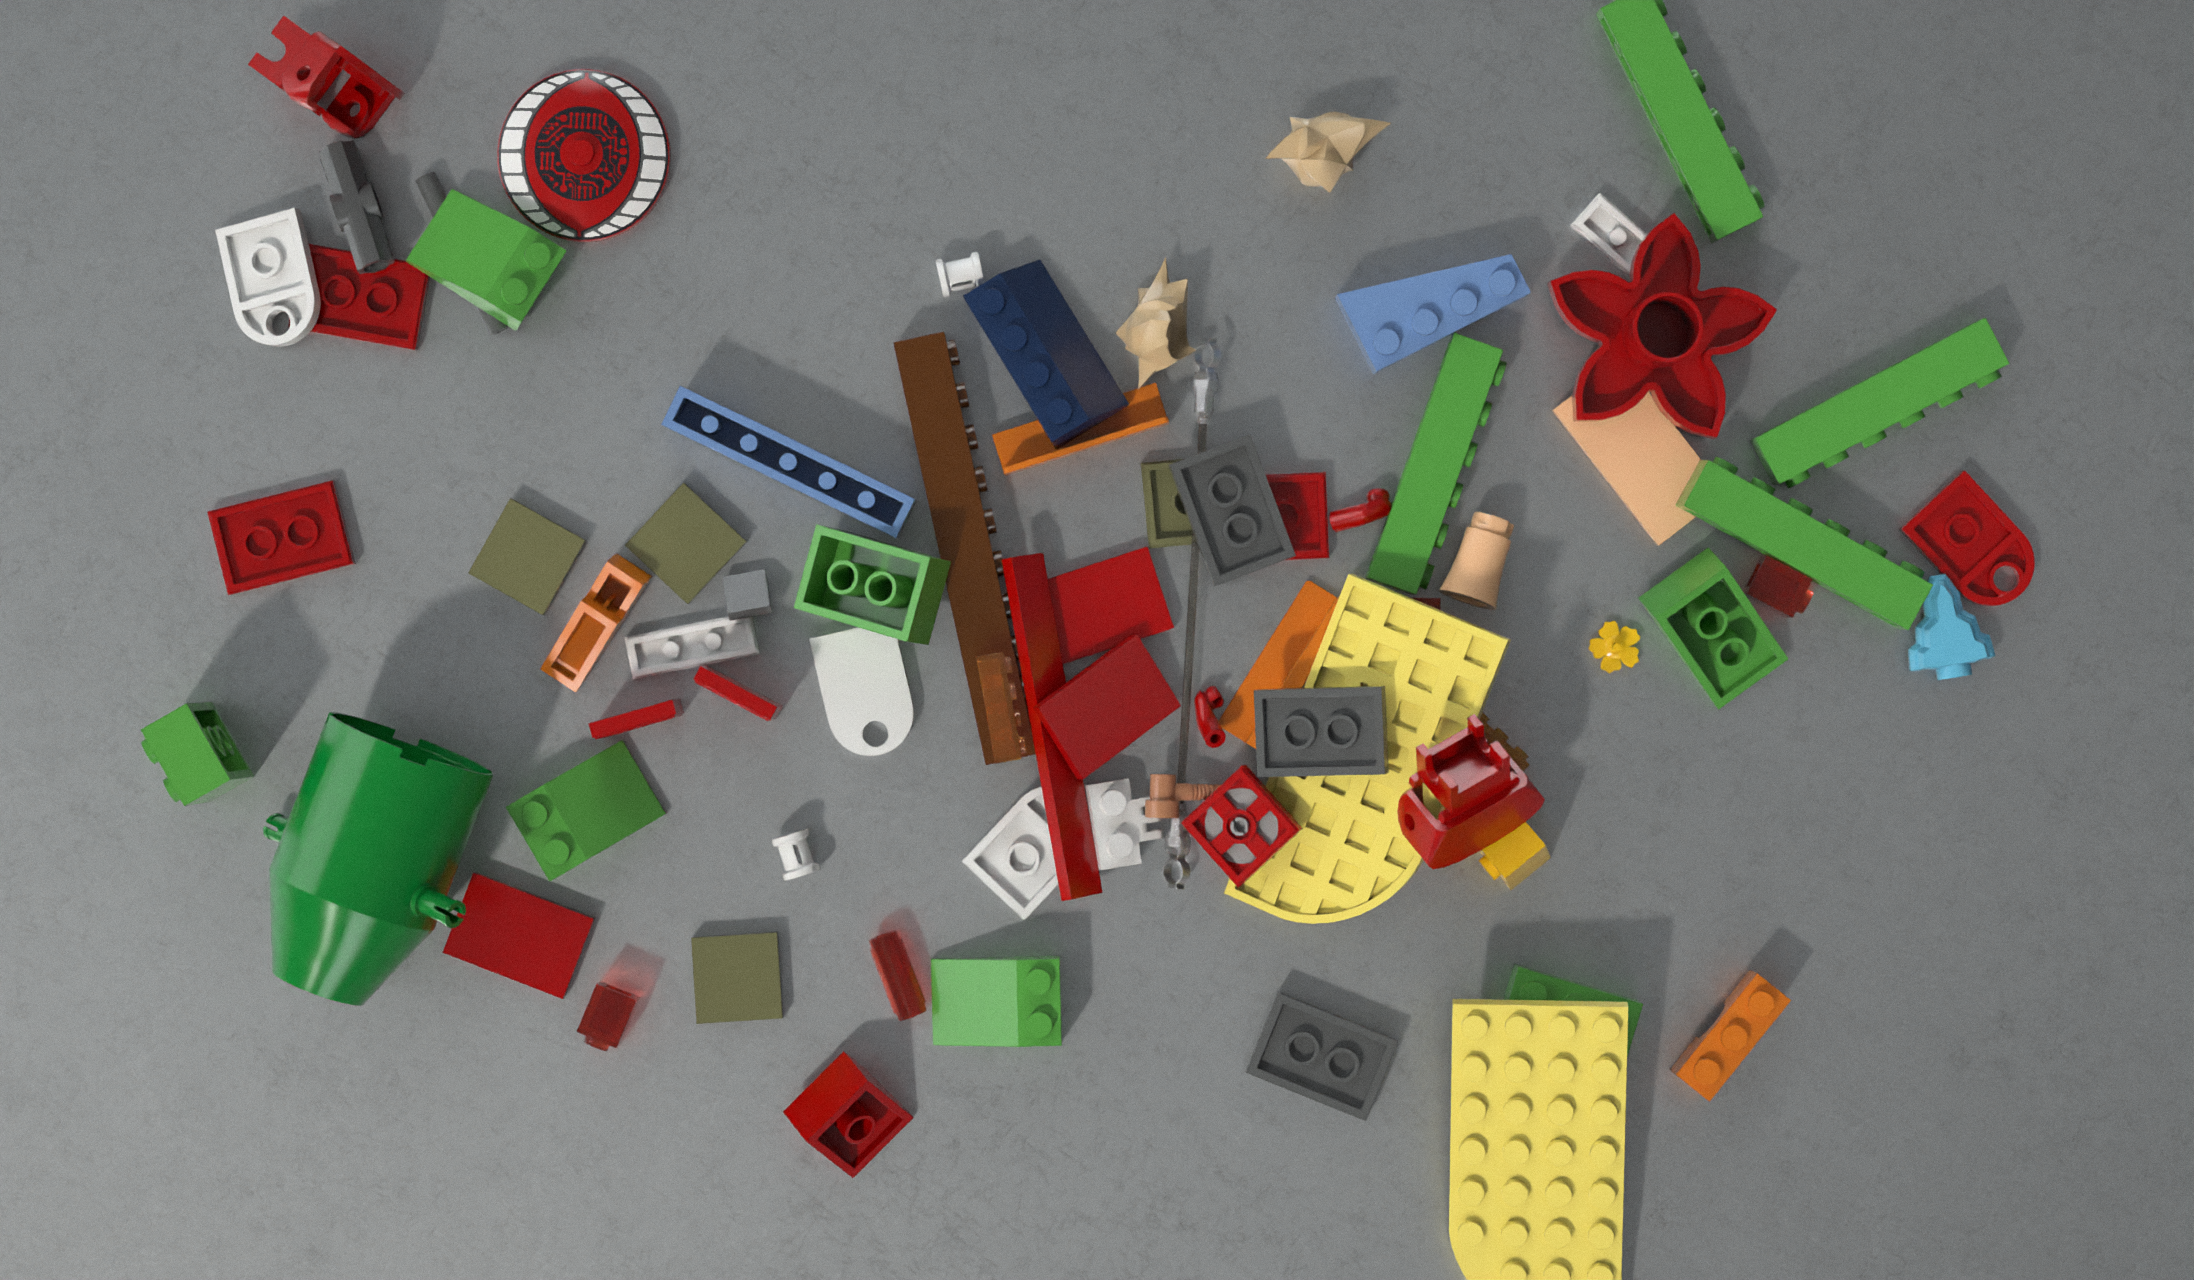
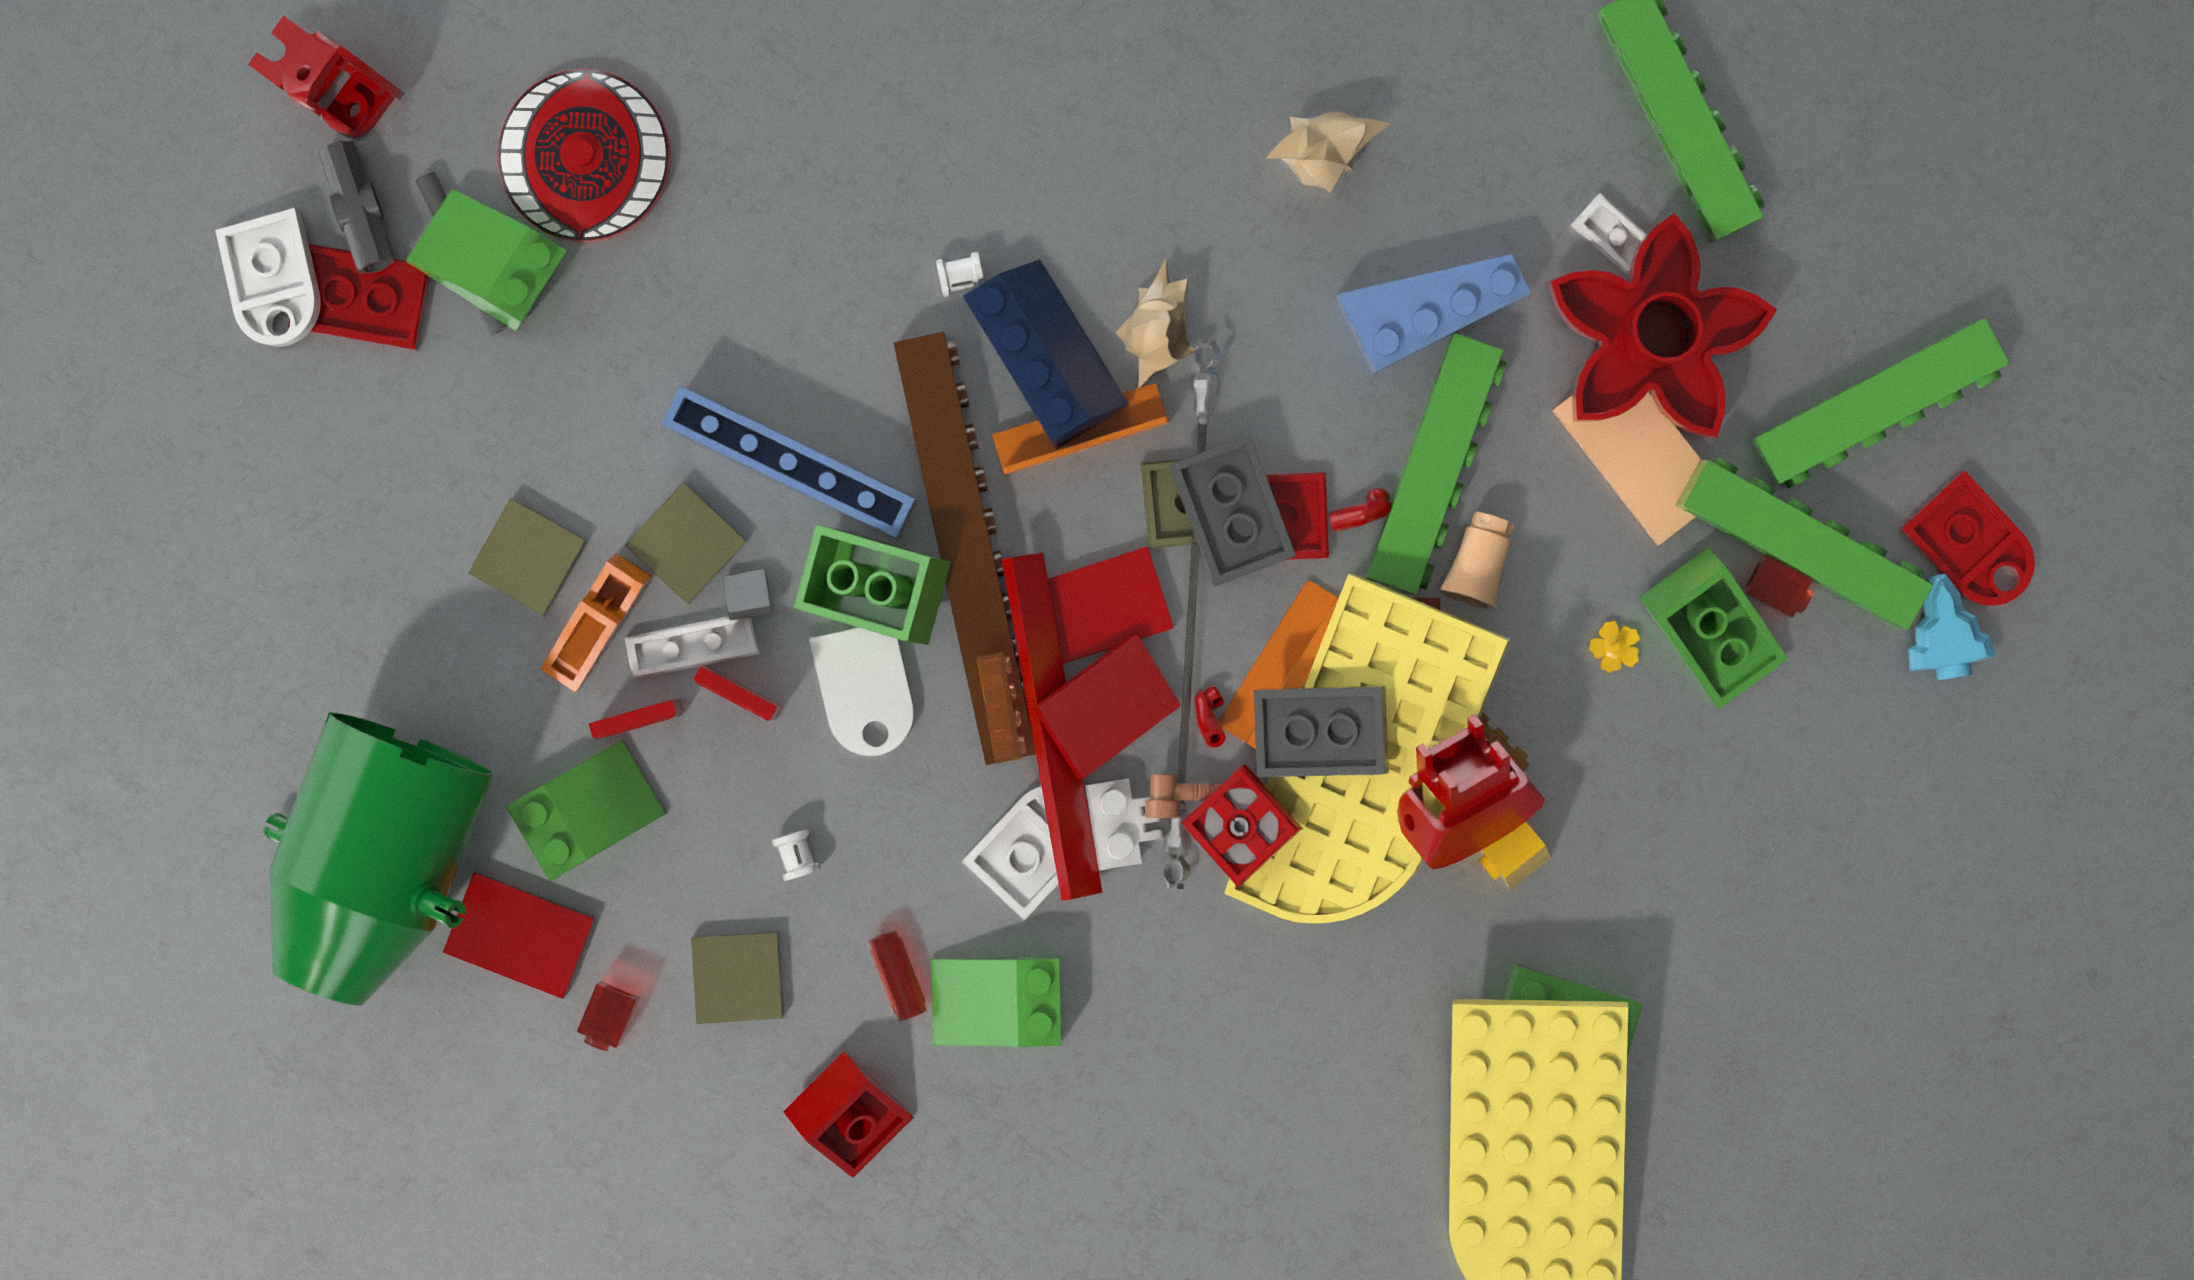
(195, 754): bright green brick -> none
(281, 537): red tile -> none
(1321, 1056): dark grey plate -> none
(1722, 1048): orange arch -> none

